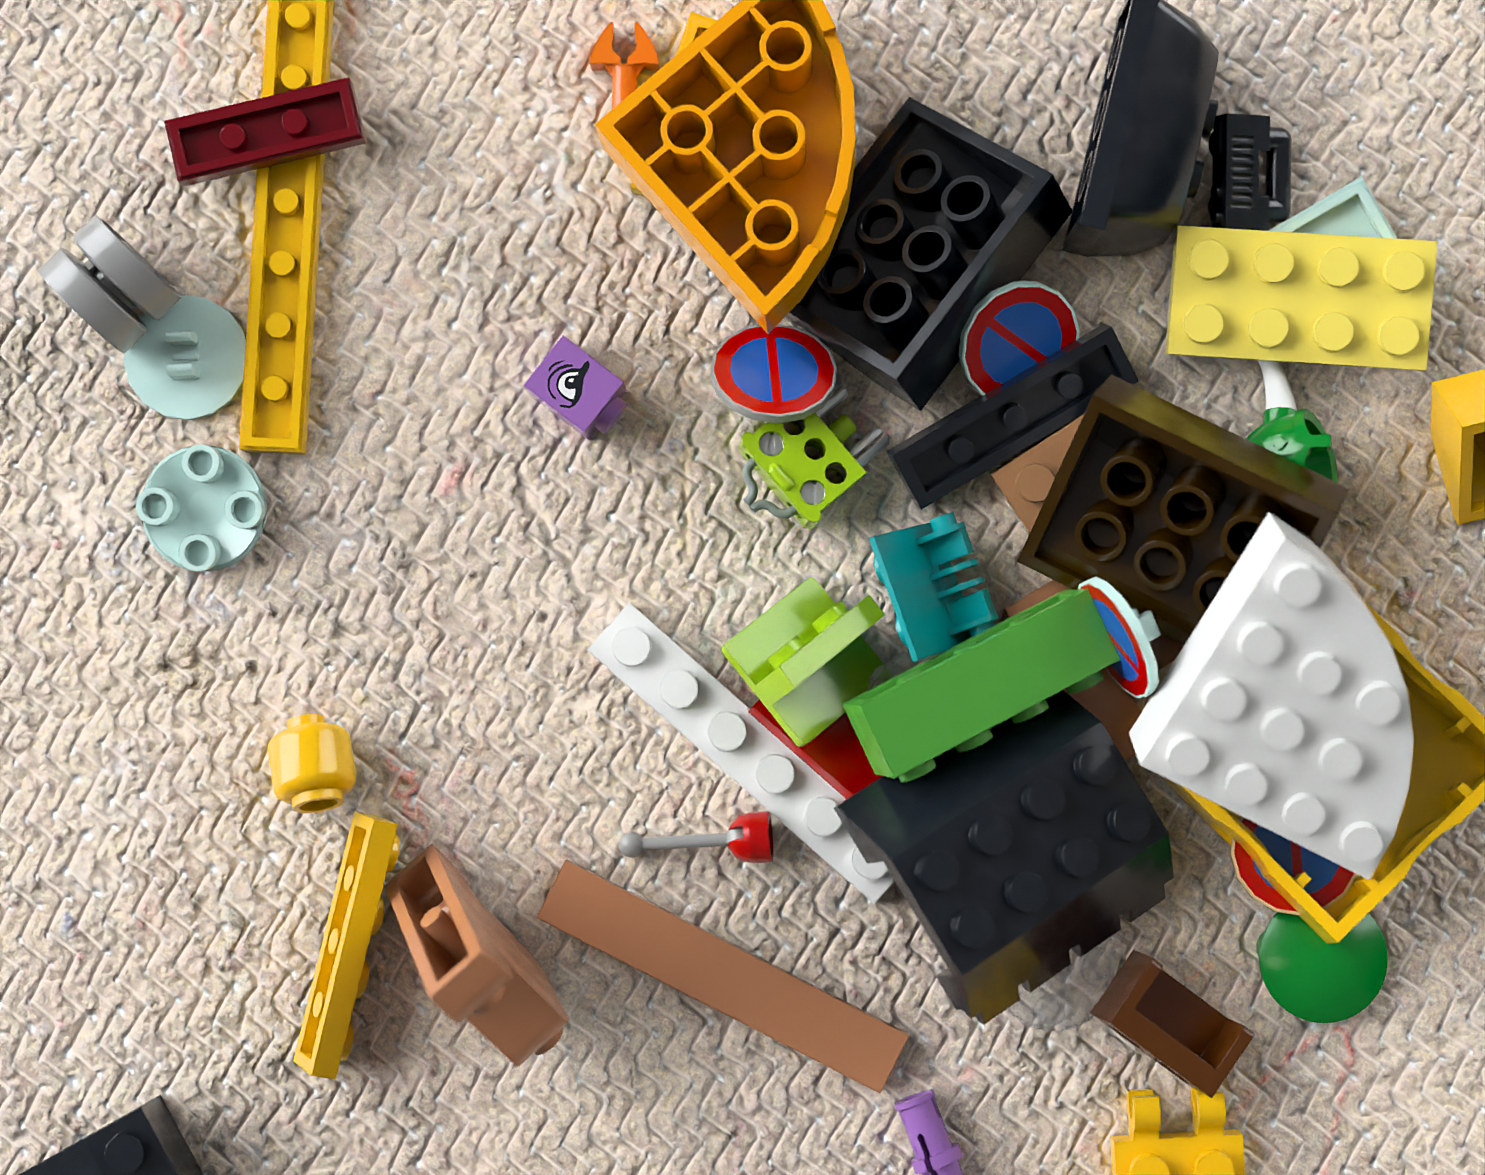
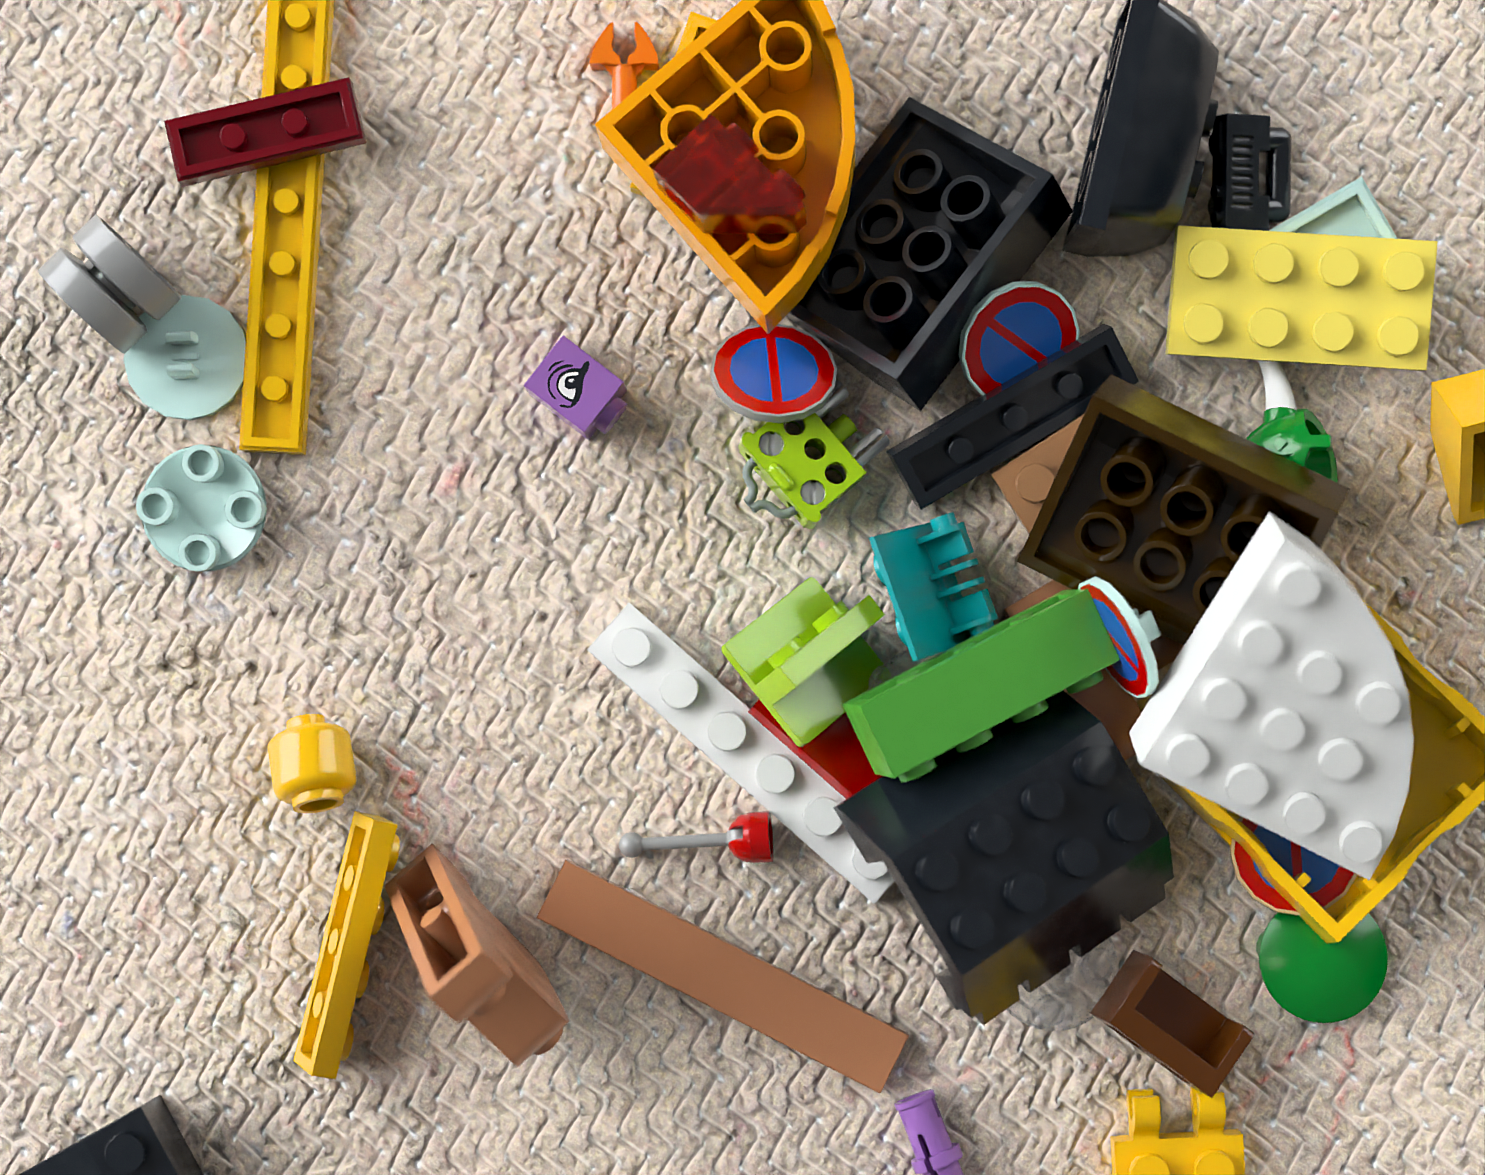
(726, 187): none -> clear red slope

